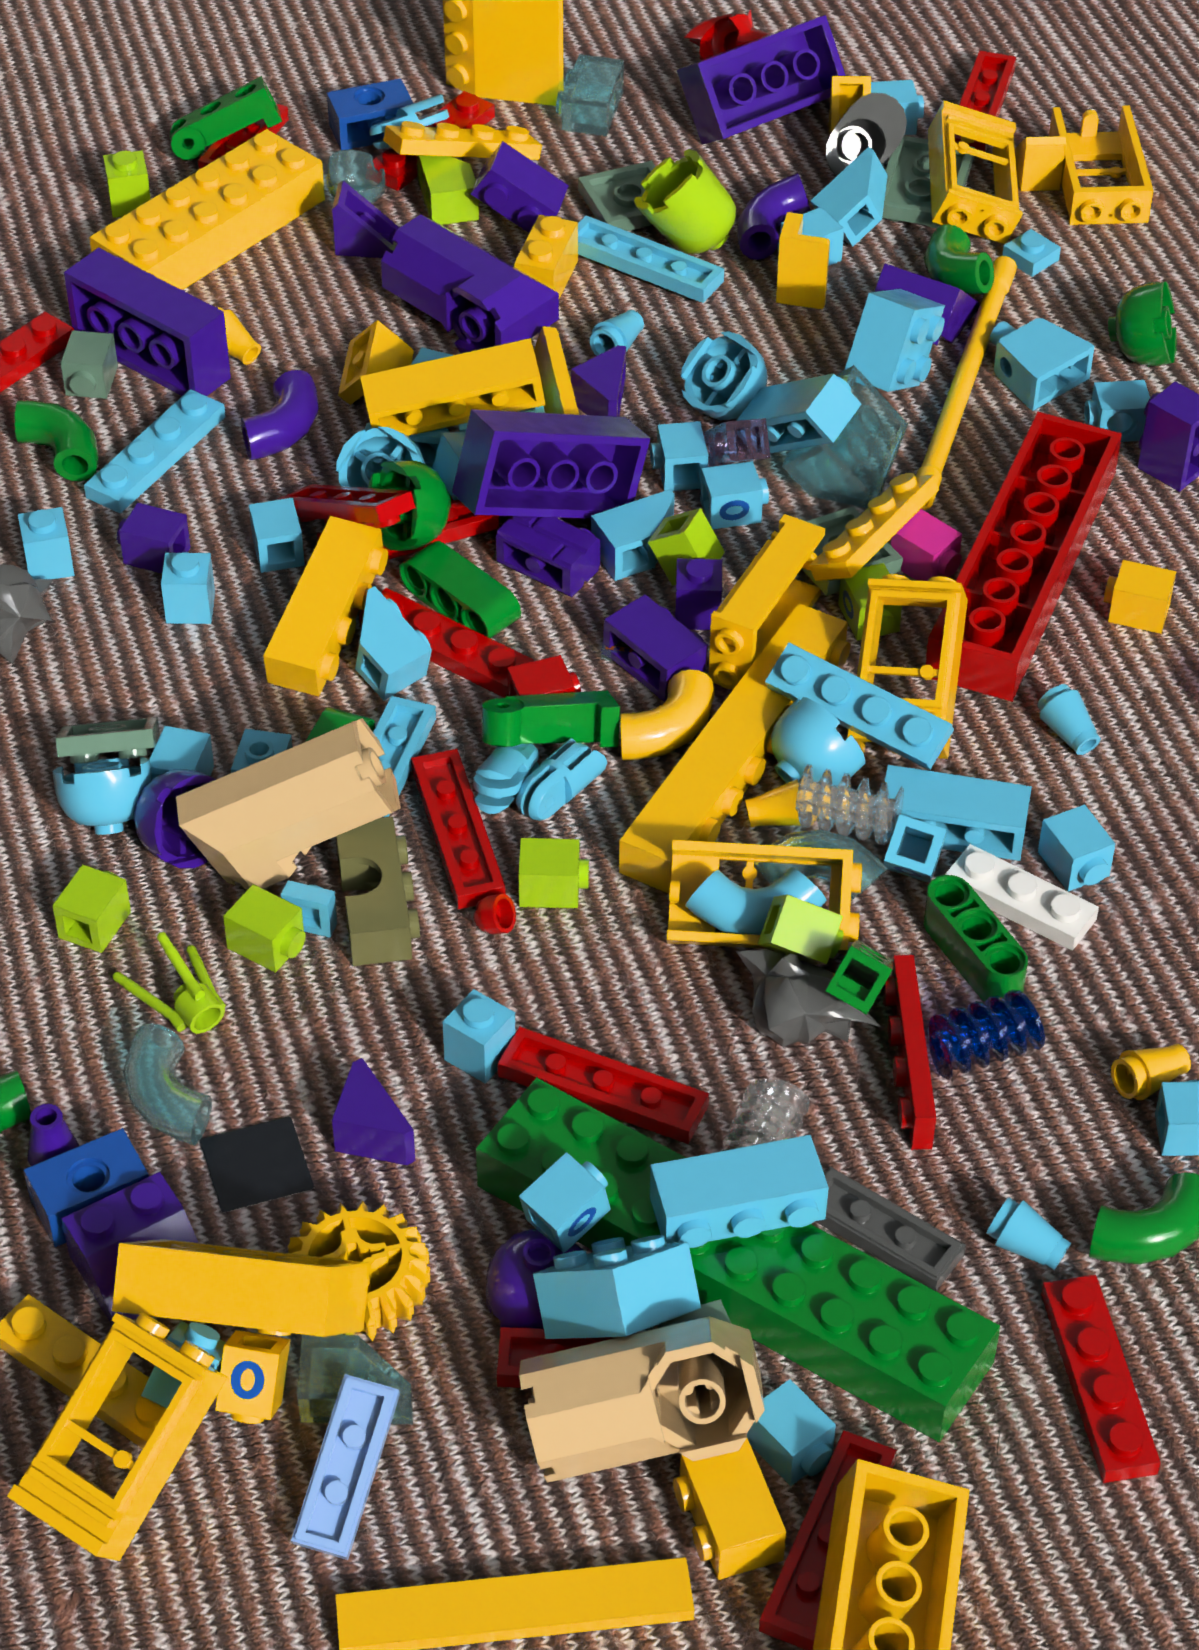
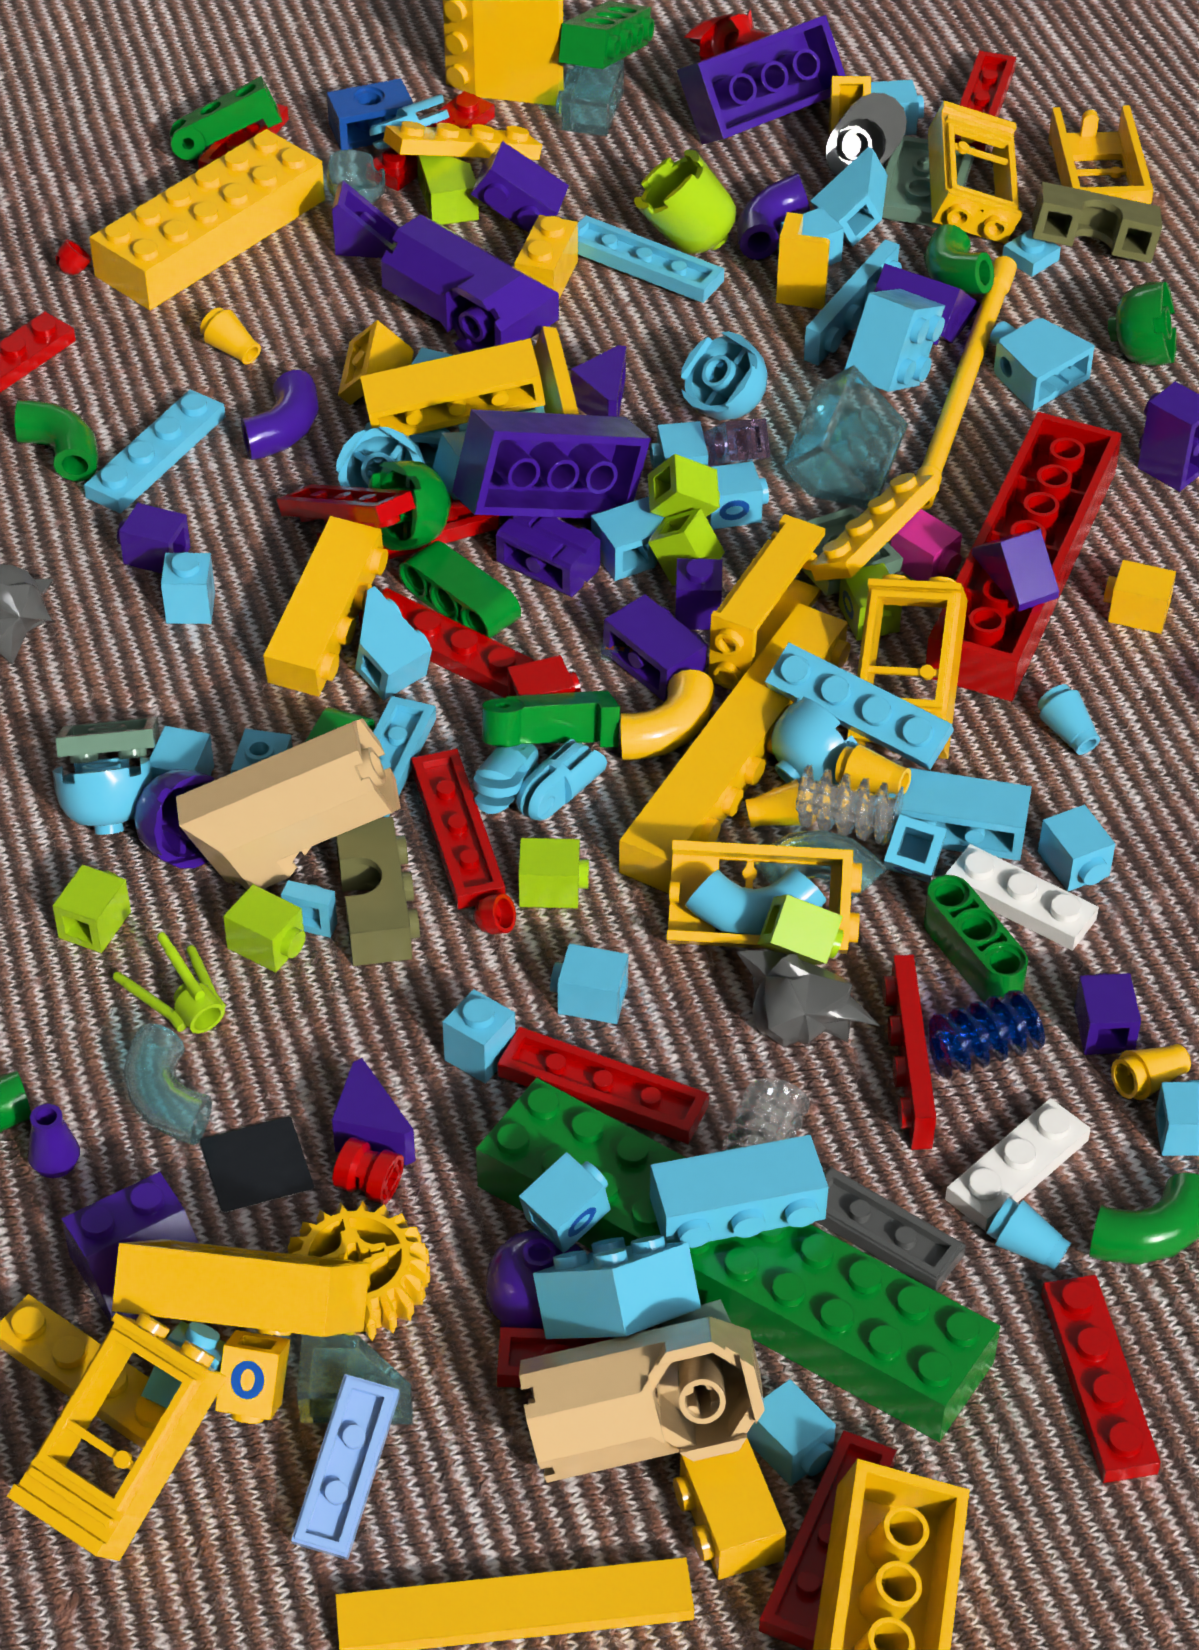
(46, 544): medium azure brick -> none
(65, 1181): blue brick -> none
(72, 258): none -> red hinge
(89, 364): sand green brick -> none
(126, 181): lime brick -> none
(153, 323): dark purple brick -> none
(276, 535): medium azure brick -> none
(368, 1170): none -> red wheel
(591, 983): none -> medium azure brick
(605, 34): none -> green brick
(612, 195): sand green plate -> none
(616, 331): medium azure cone -> none
(682, 486): none -> lime brick
(803, 411): medium azure brick -> none
(846, 307): none -> medium azure plate
(860, 976): green leg -> none
(864, 762): none -> yellow cone
(1018, 1163): none -> white plate
(1020, 568): none -> dark purple slope
(1040, 163): yellow slope -> none
(1107, 1013): none -> dark purple brick
(1118, 407): medium azure brick -> none
(1123, 224): none -> olive arch

